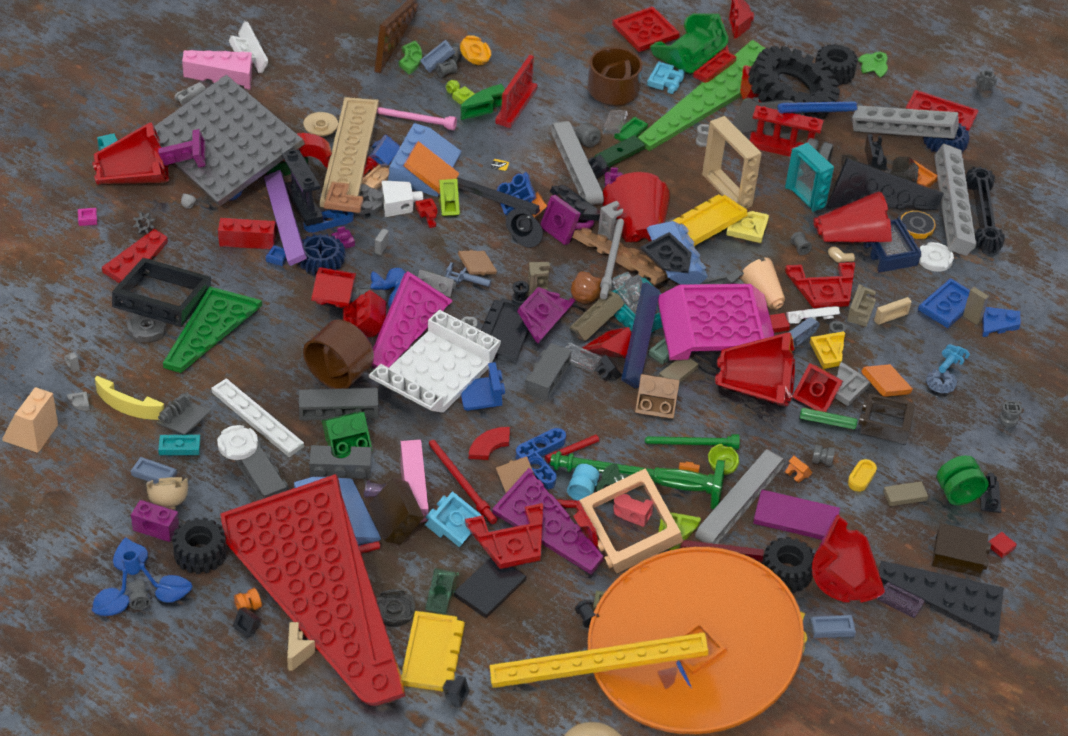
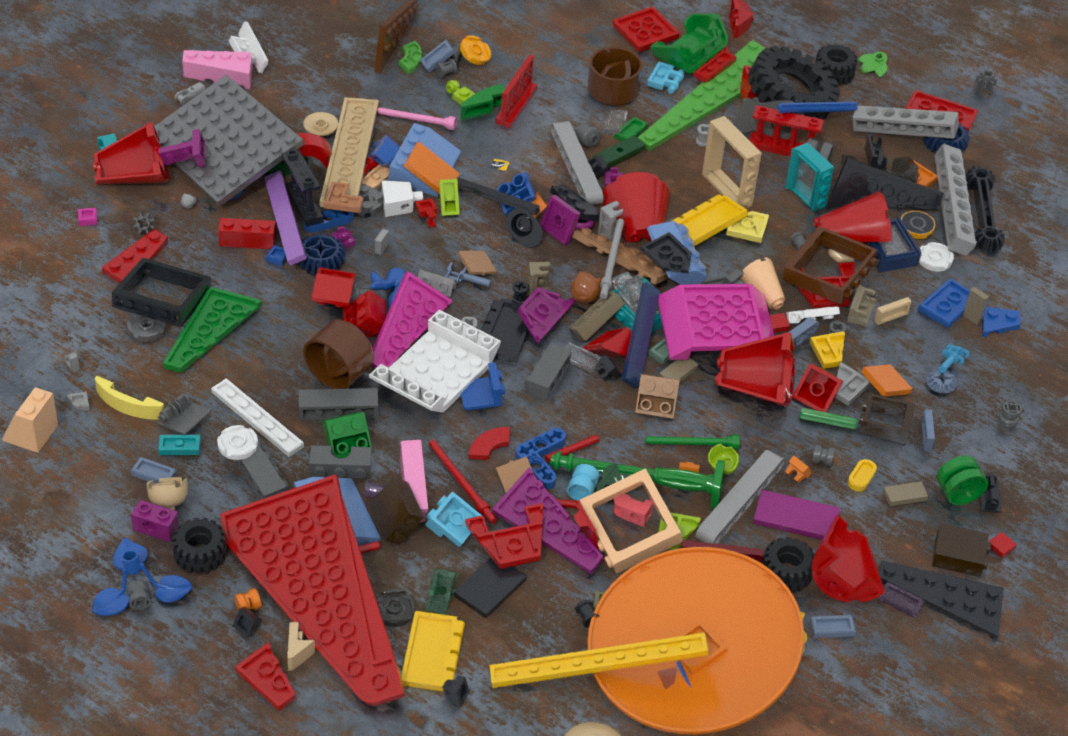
(264, 674): none -> red wing
(840, 244): none -> reddish brown window
(927, 430): none -> sand blue tile

